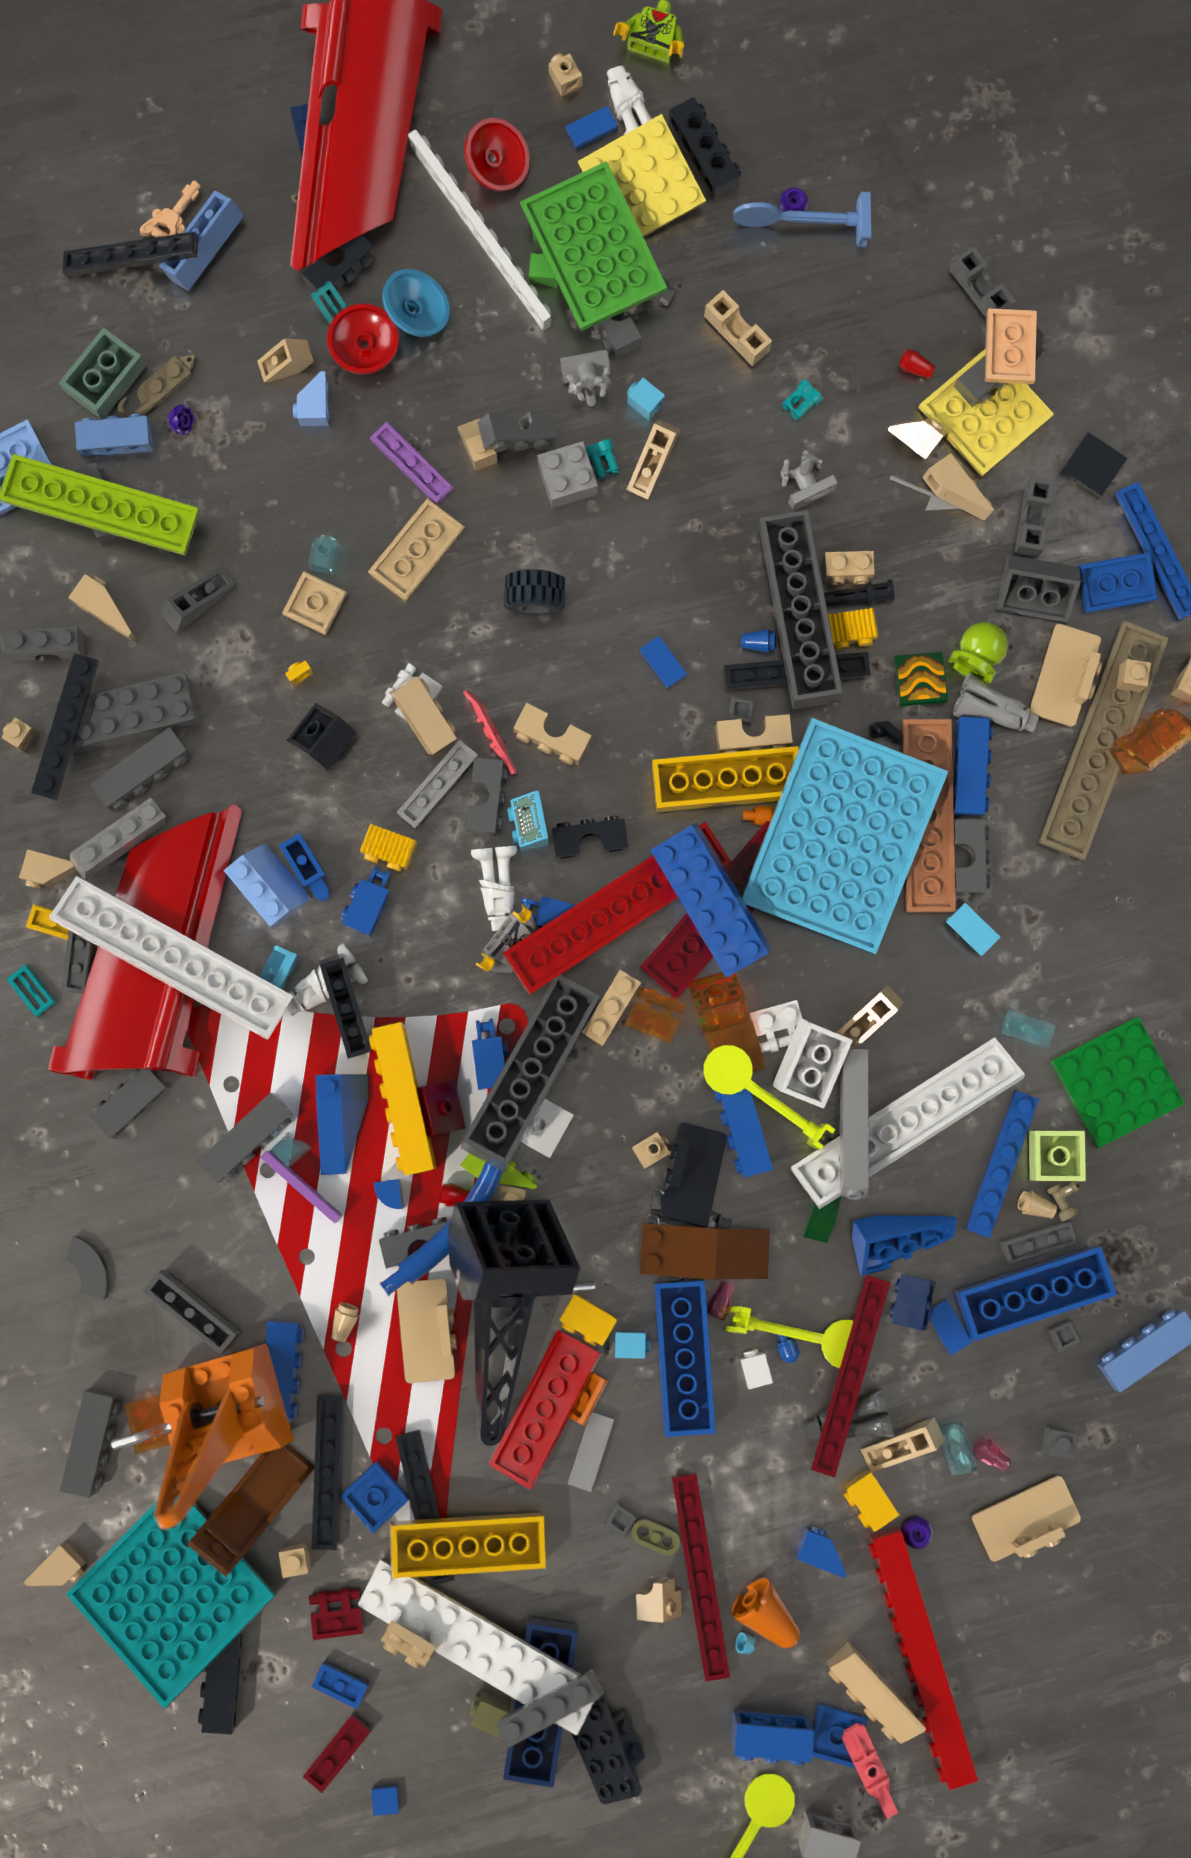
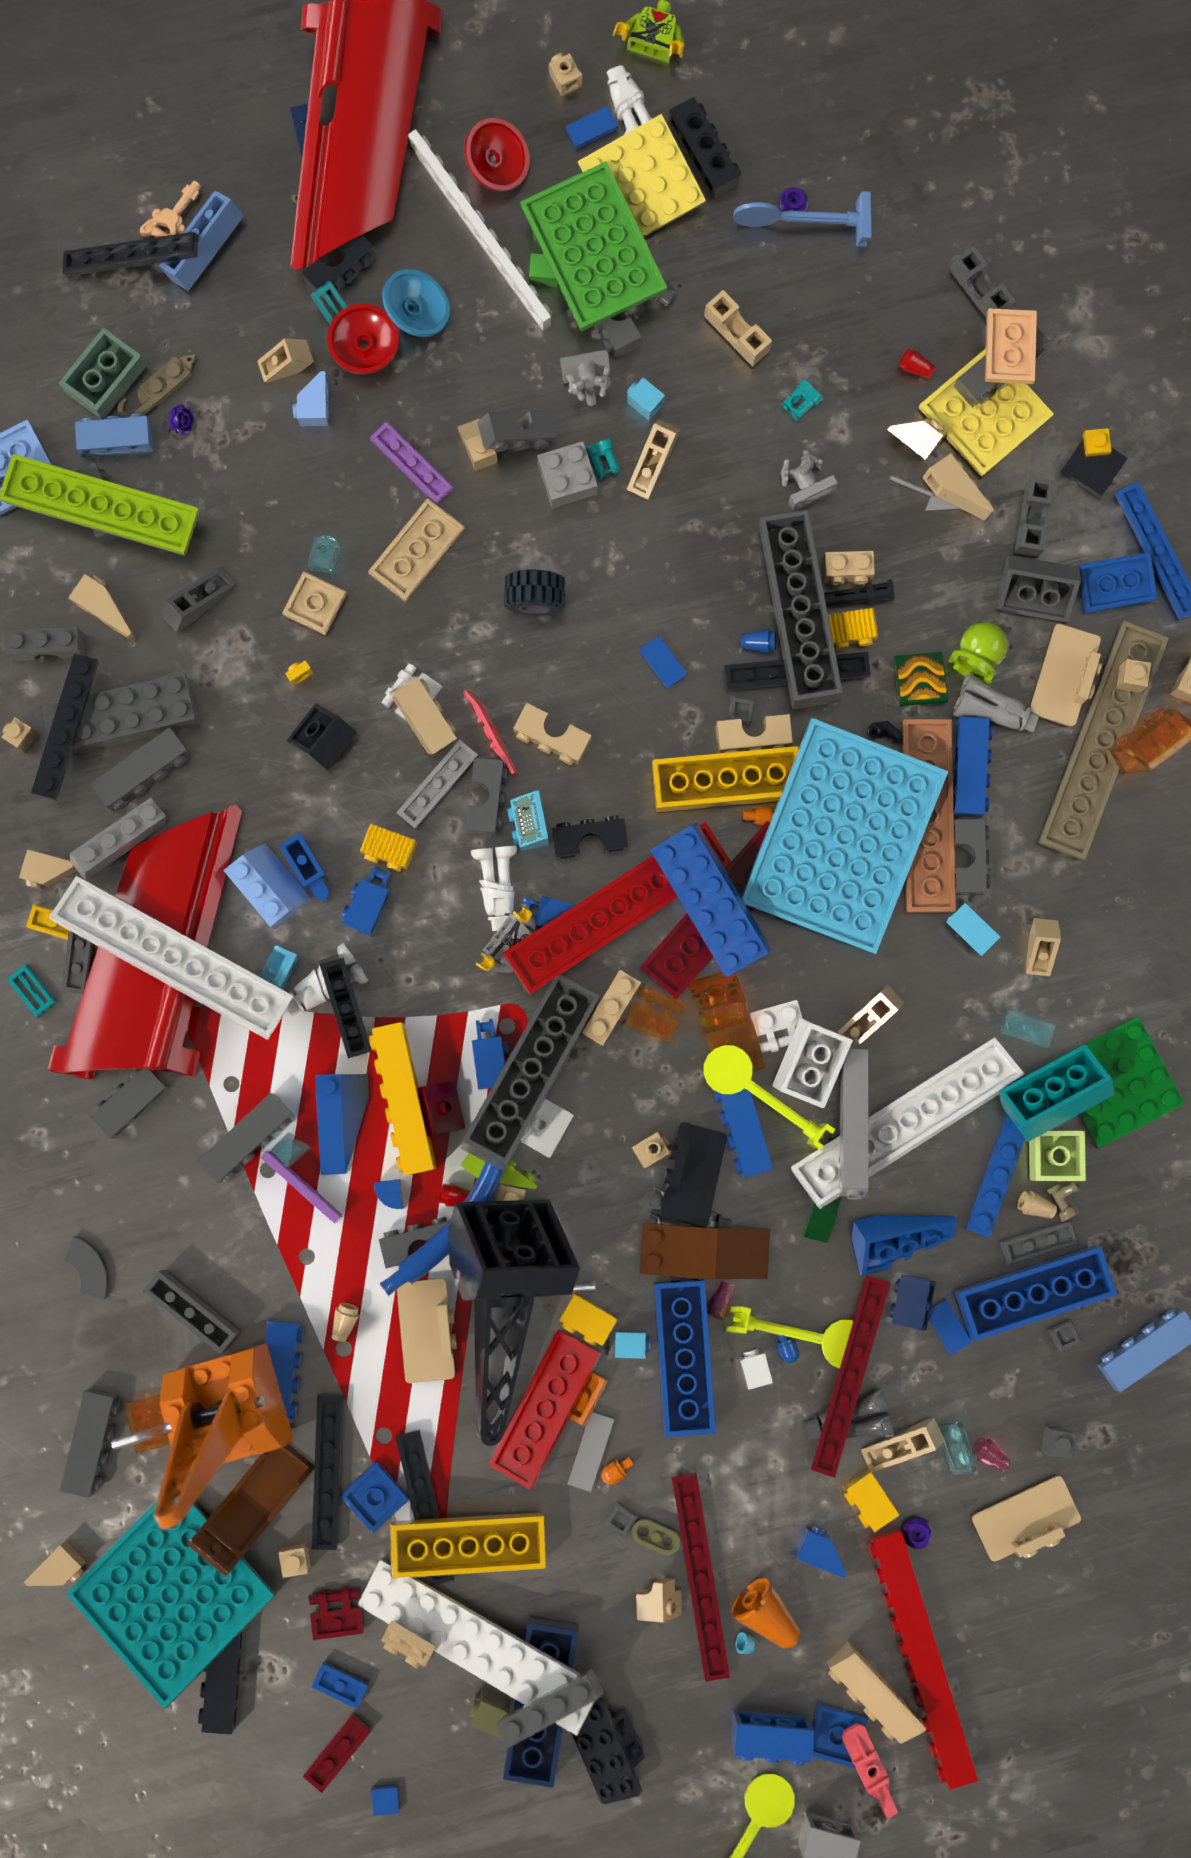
(616, 1471): none -> orange cylinder
(1042, 946): none -> tan slope
(1056, 1092): none -> teal brick
(1097, 442): none -> yellow plate

